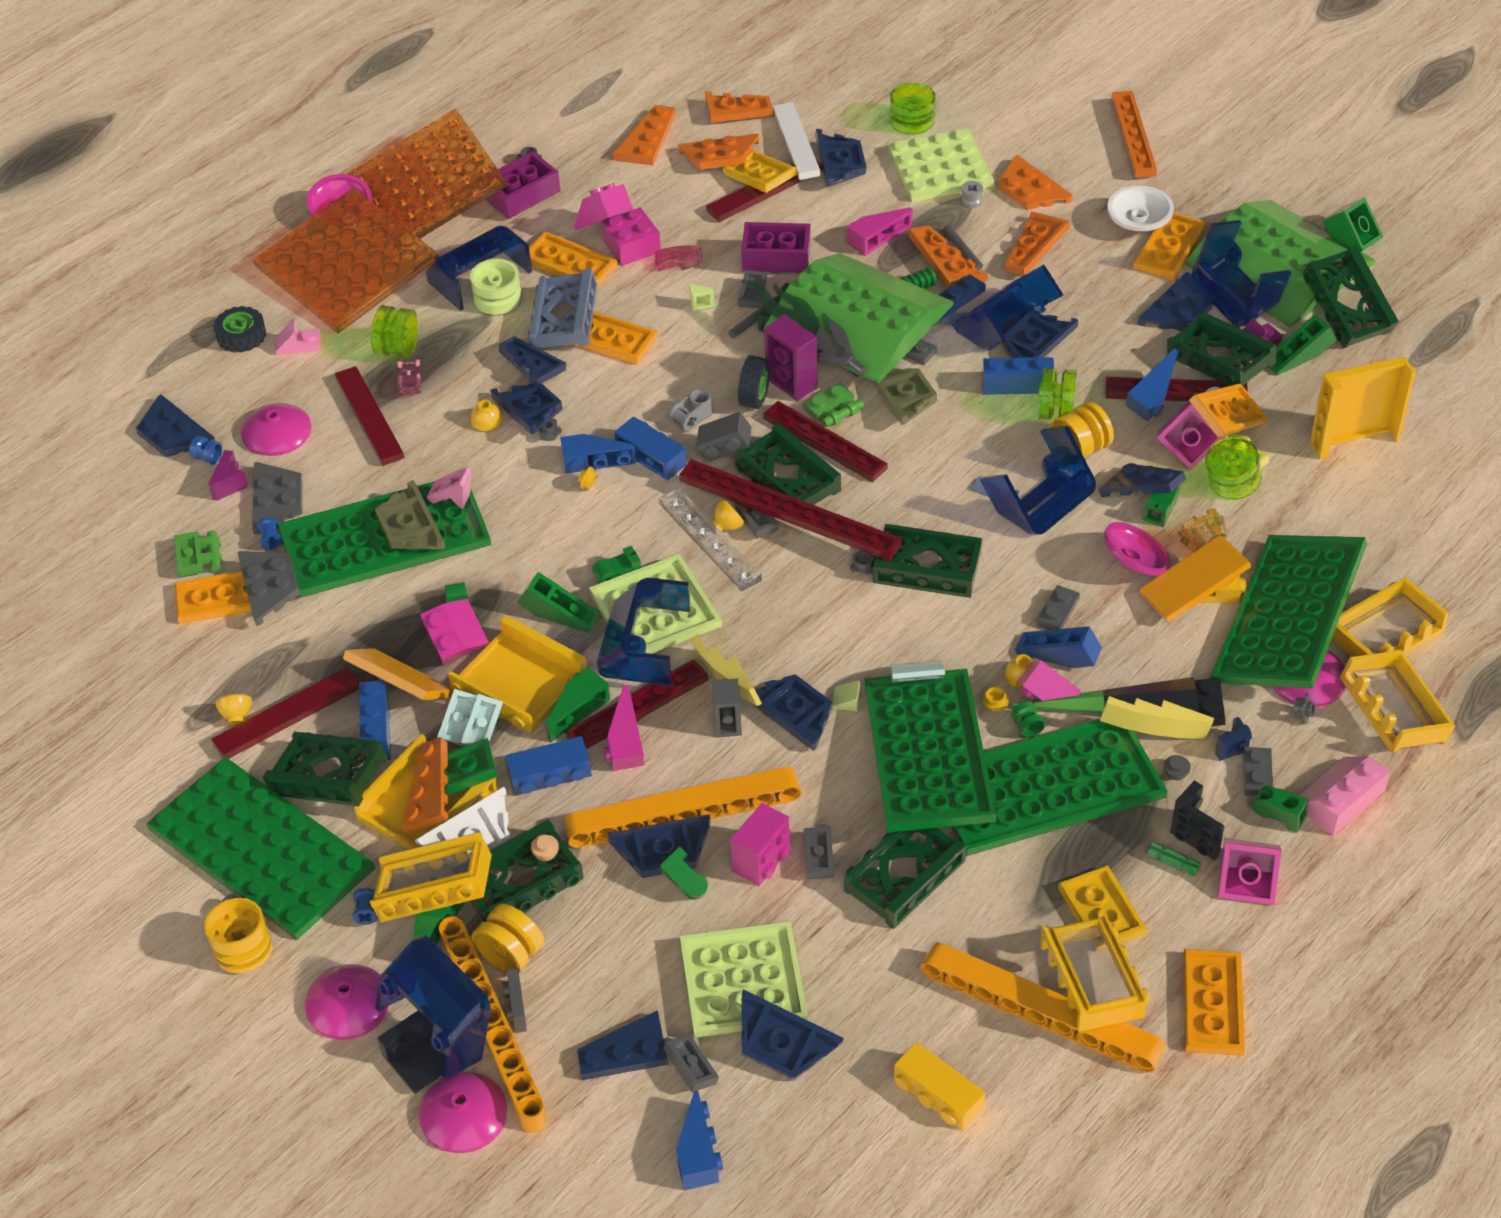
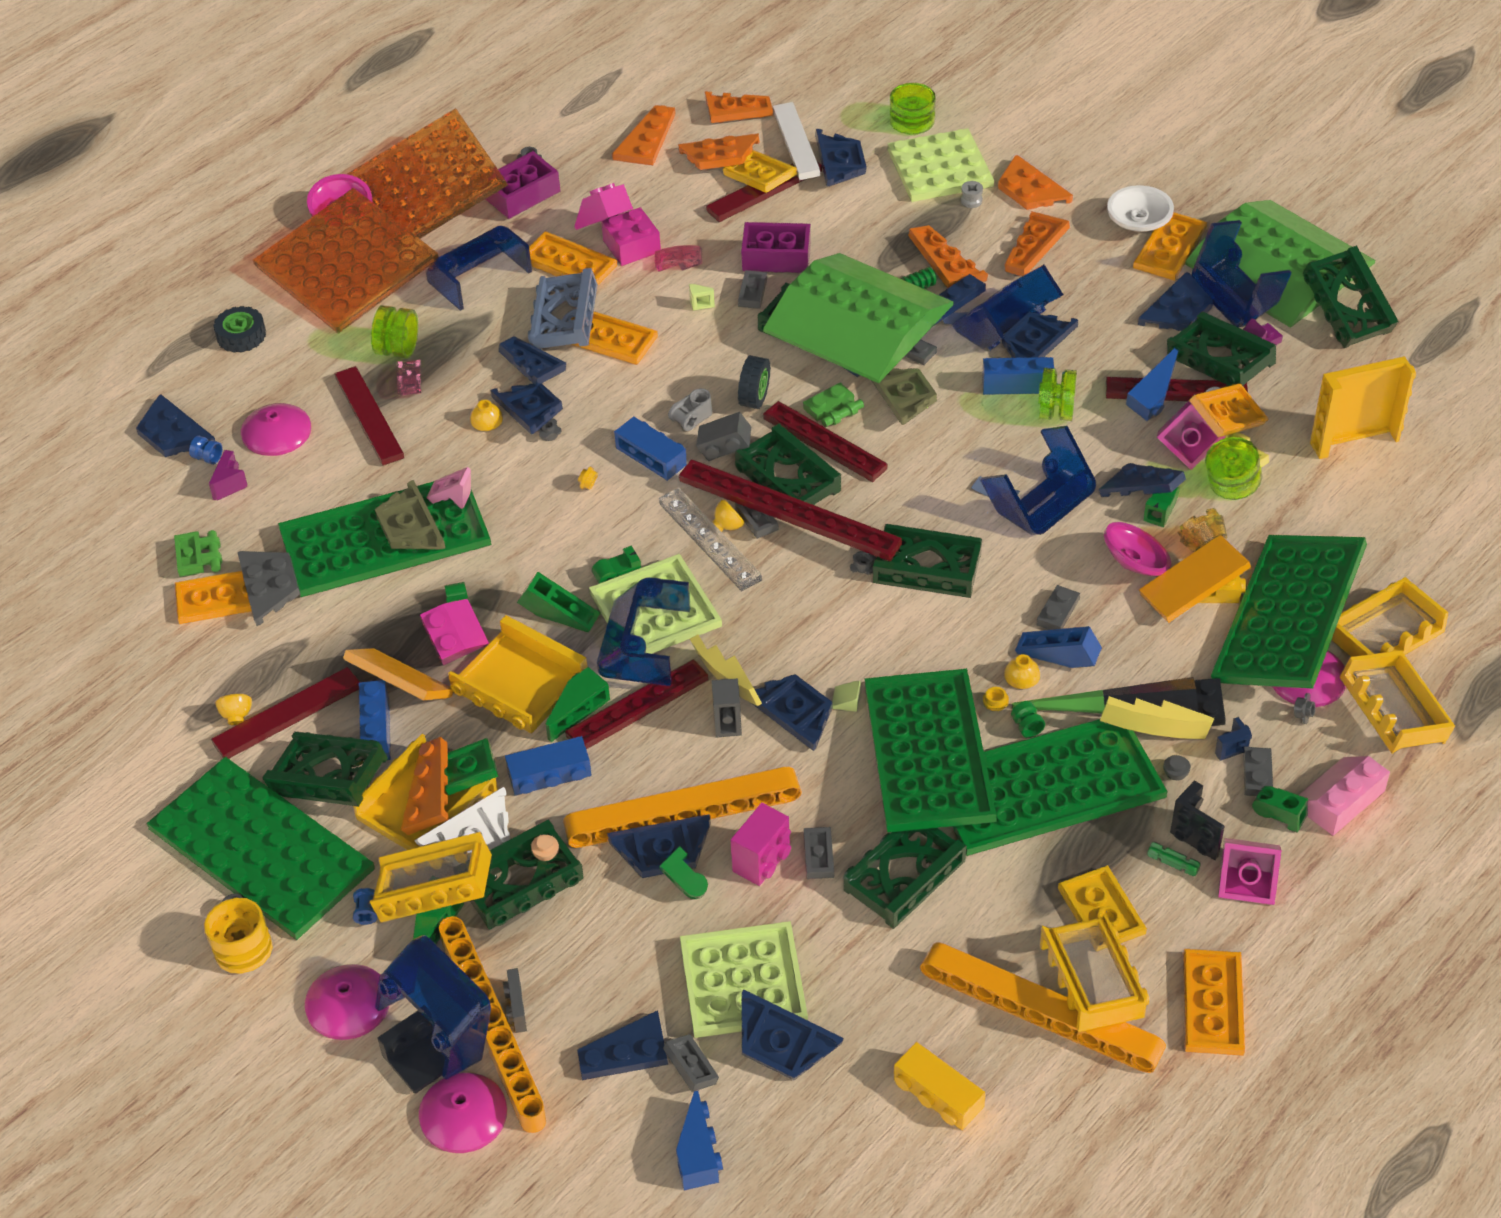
(268, 529): blue bush -> none
(276, 494): dark grey wing -> none
(293, 341): bright pink slope -> none
(469, 718): light aqua slope -> none
(496, 286): yellowish green wheel -> none
(507, 938): yellow wheel -> none
(587, 450): blue slope -> none
(623, 738): dark pink slope -> none
(746, 323): dark grey bar -> none
(791, 357): magenta brick -> none
(834, 348): piece -> none
(877, 229): dark pink slope -> none
(917, 671): light aqua slope -> none
(960, 244): dark grey bar -> none
(1045, 683): dark pink slope -> none
(1088, 426): yellow wheel -> none
(1134, 134): orange plate -> none
(1303, 345): green slope -> none
(1354, 225): green slope -> none

